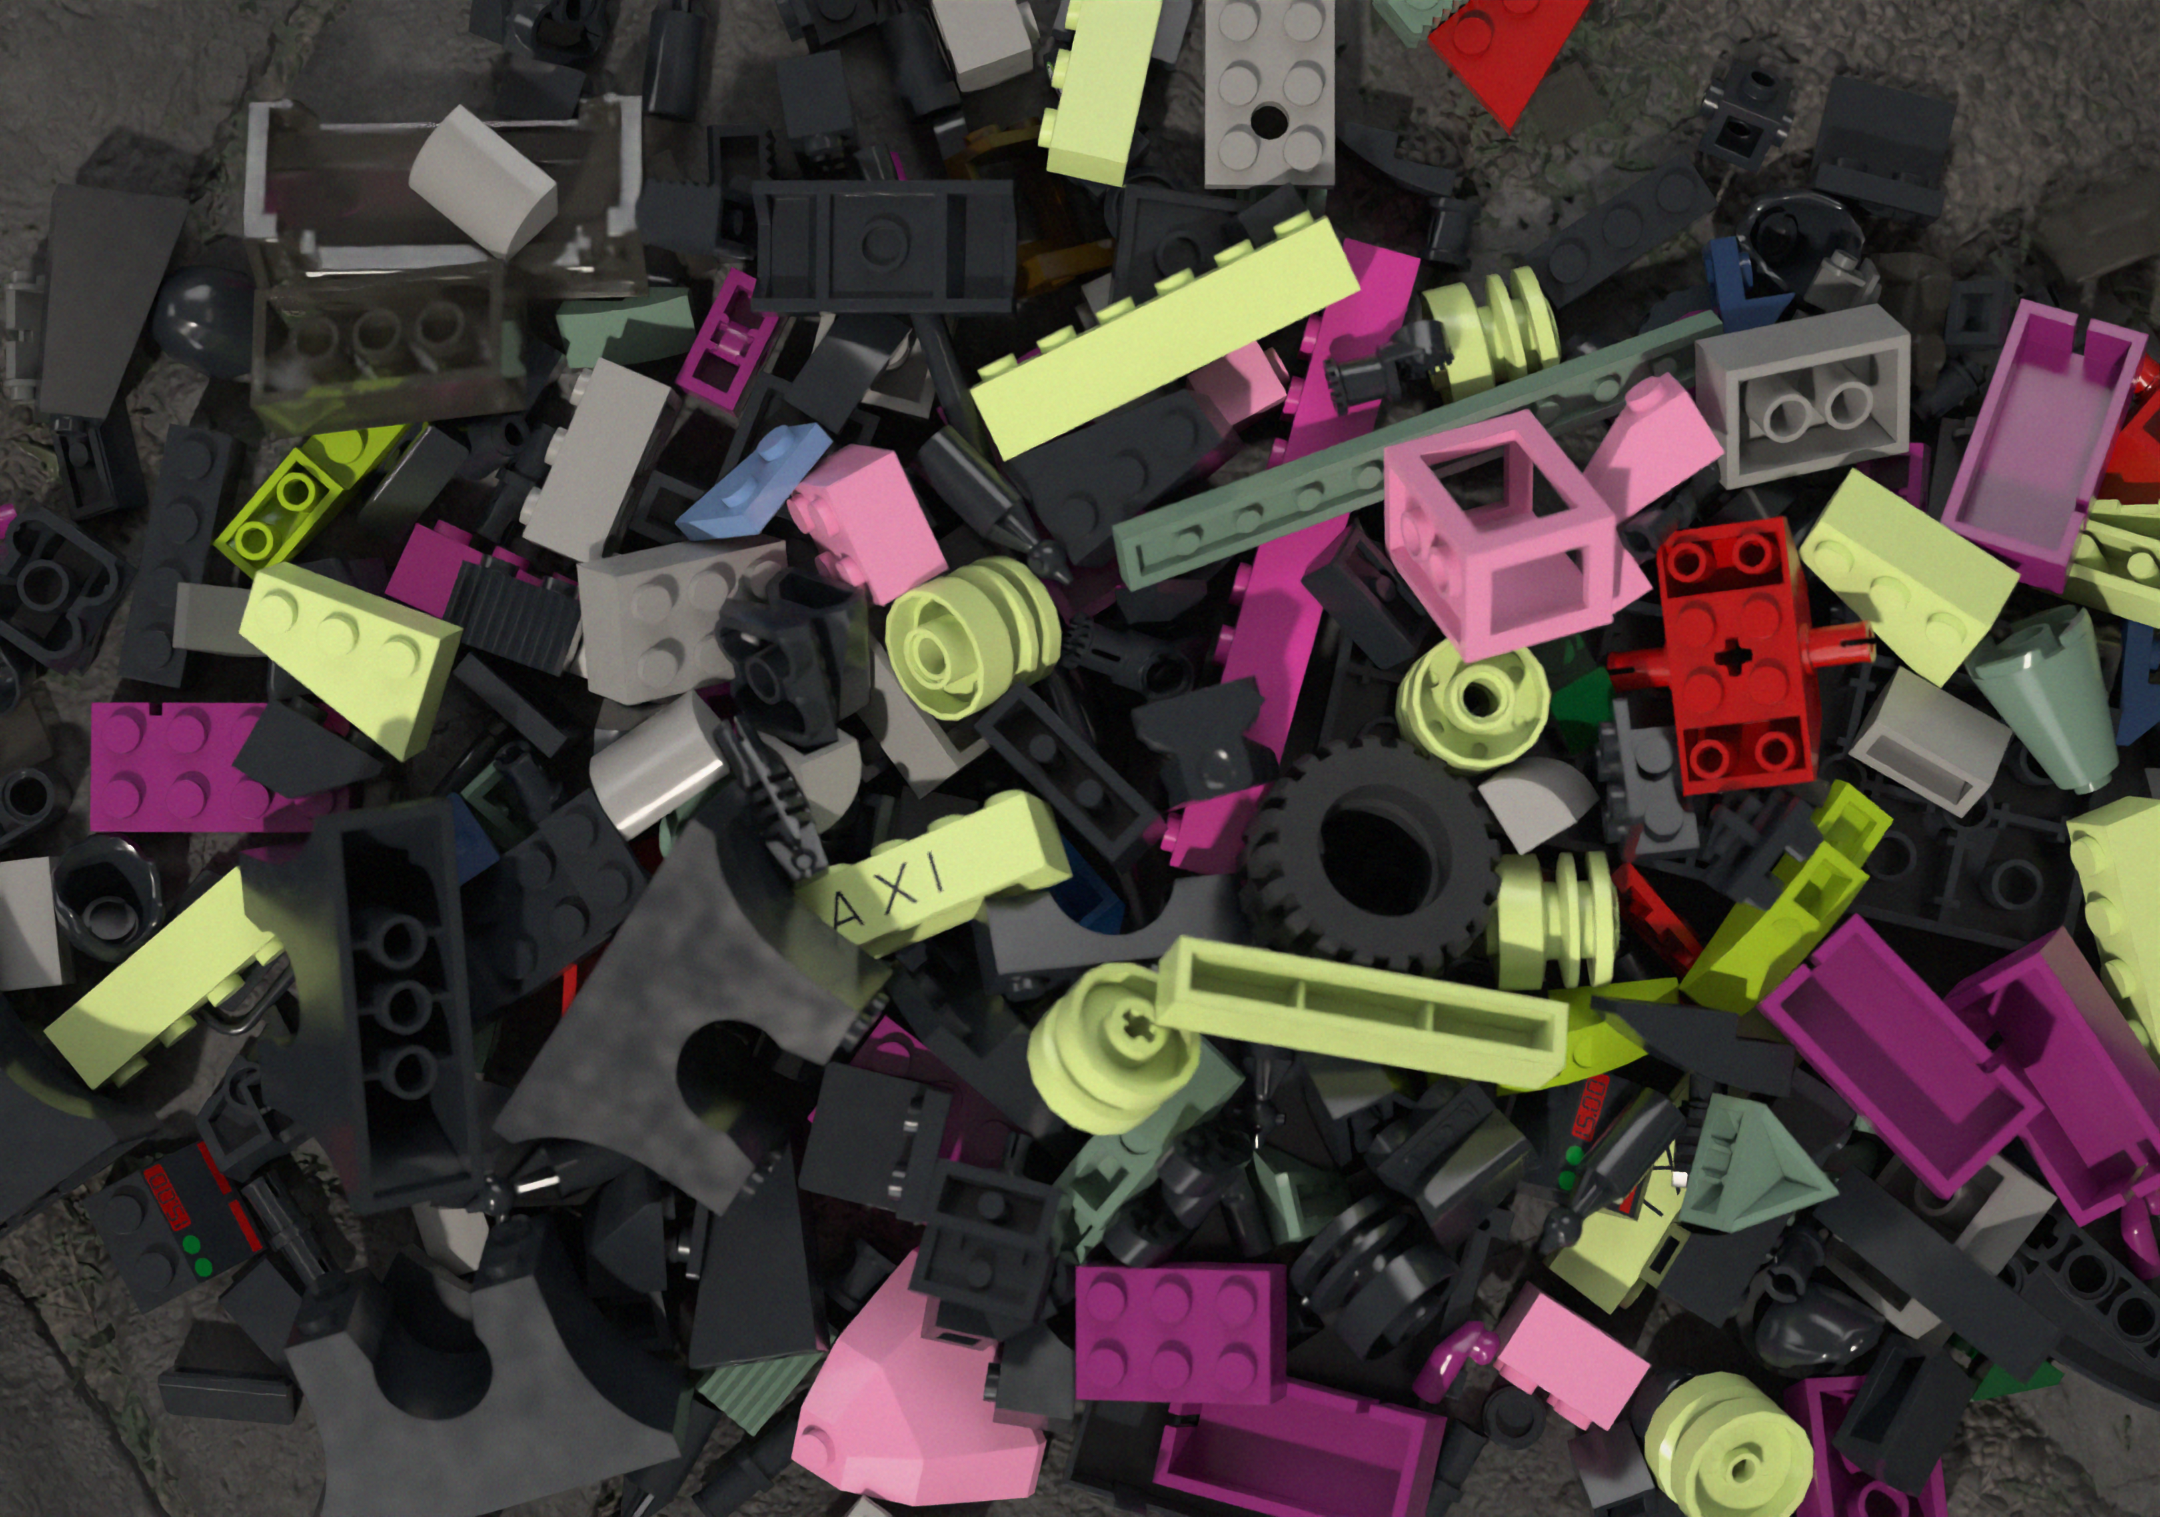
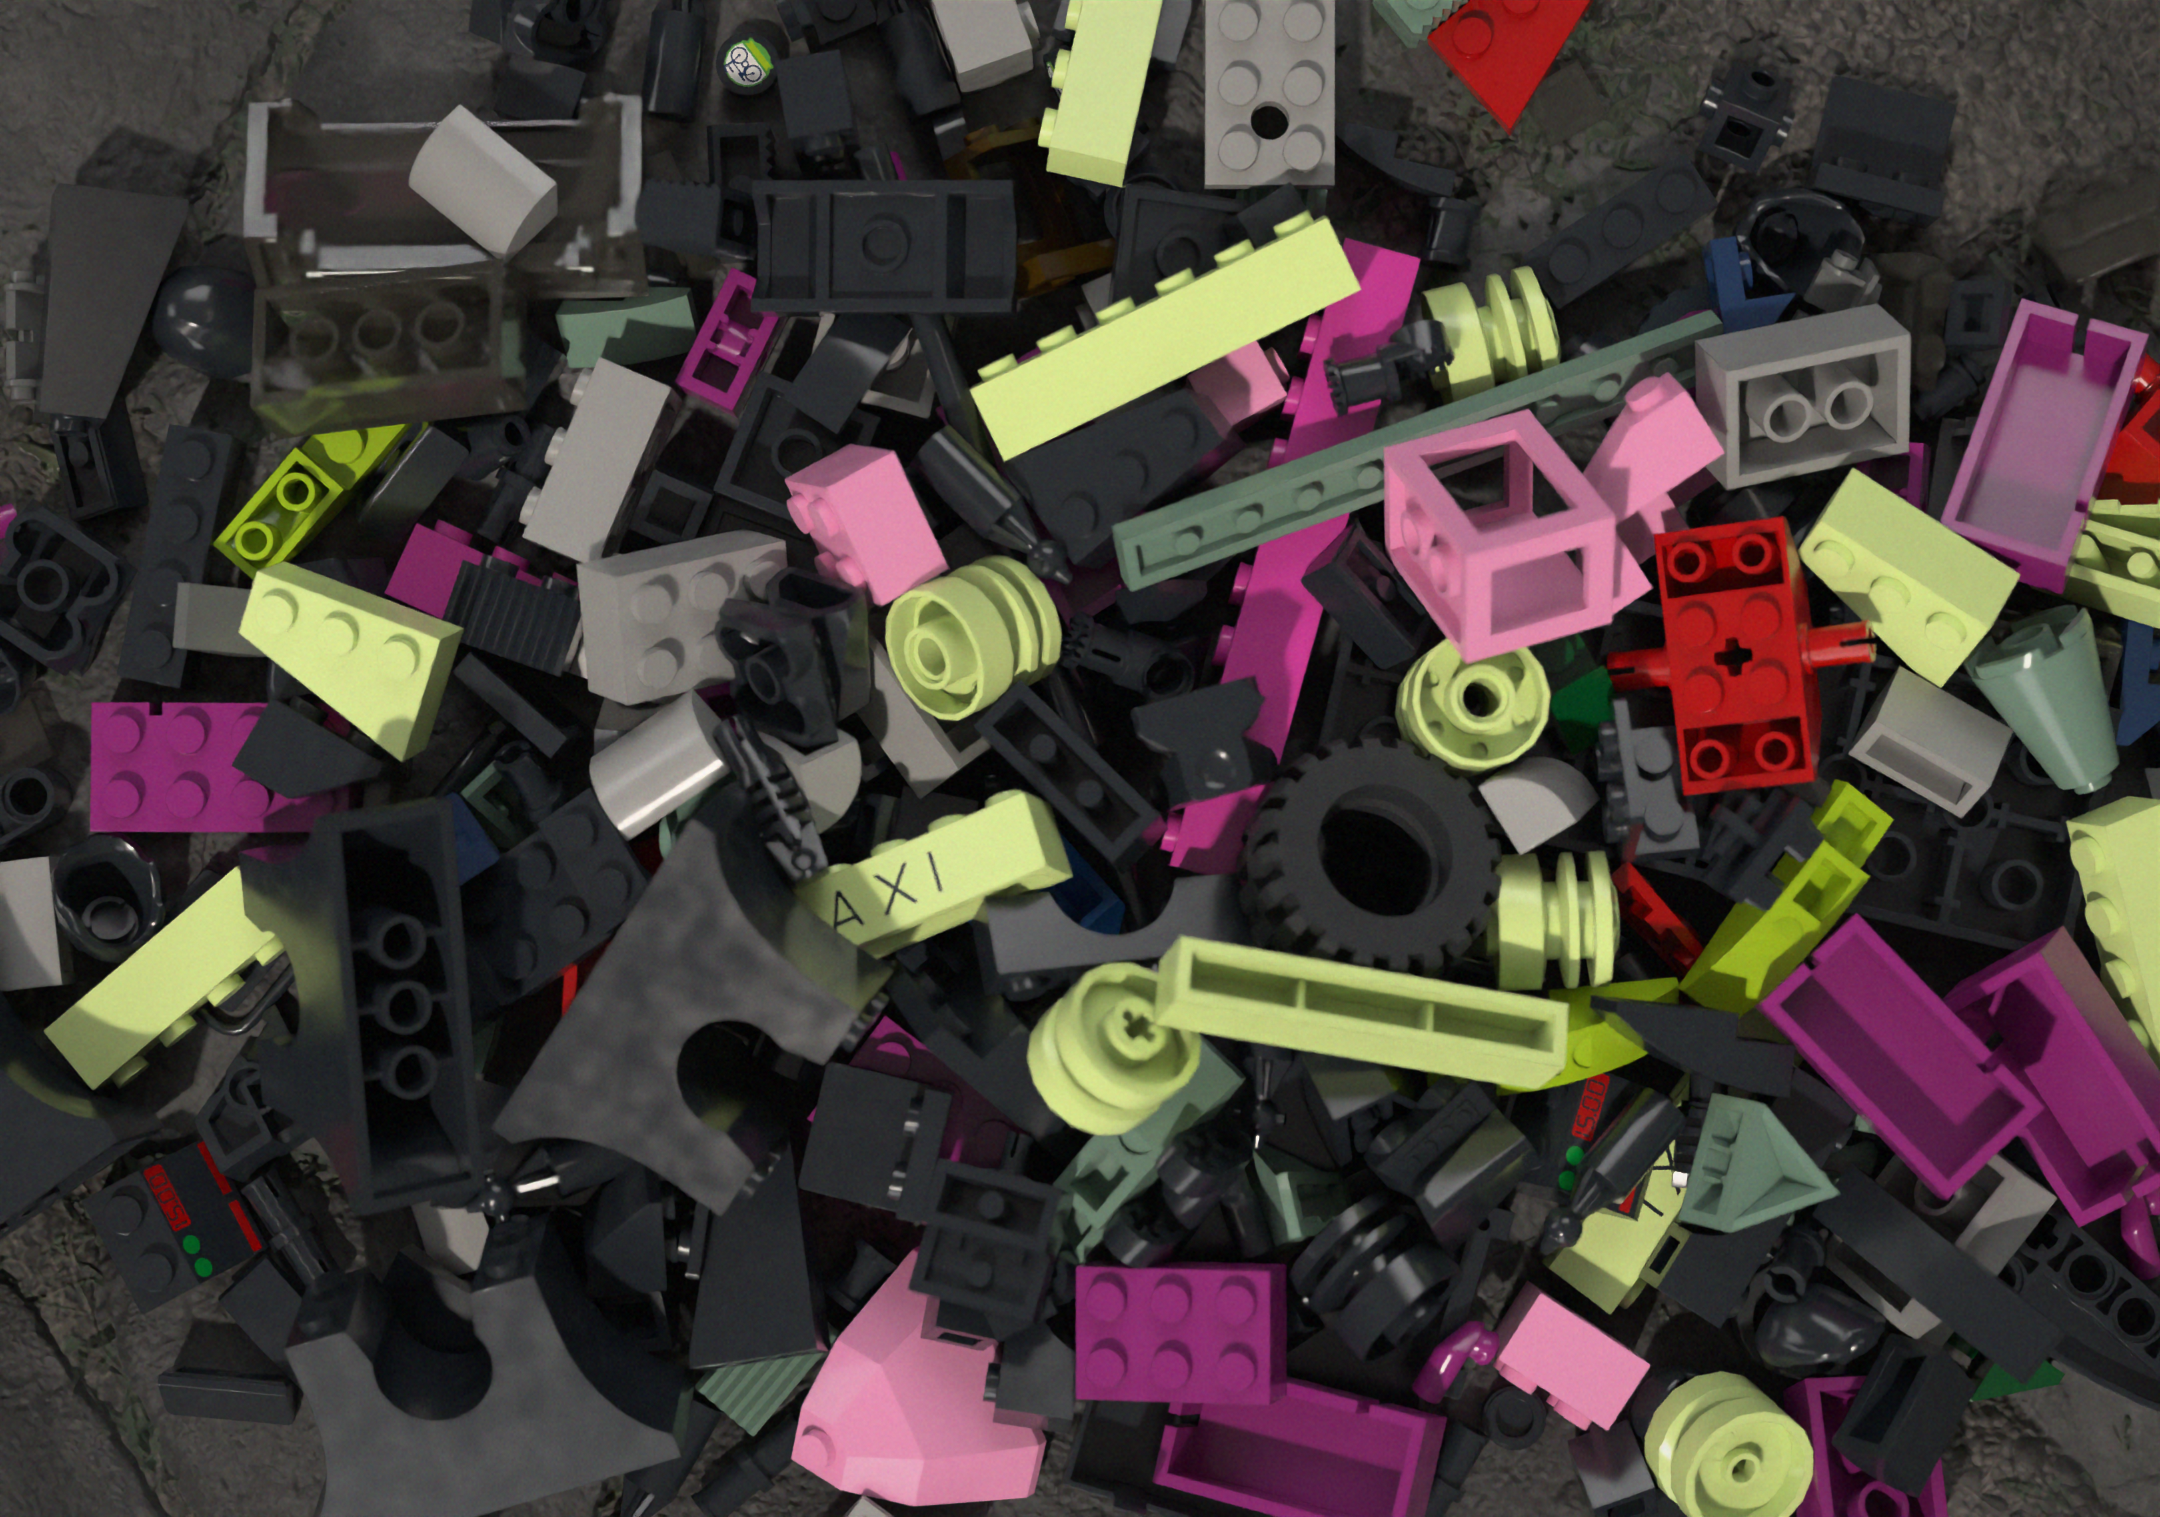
(747, 65): none -> tile
(757, 486): medium blue wing -> none
(1668, 513): black pin -> none

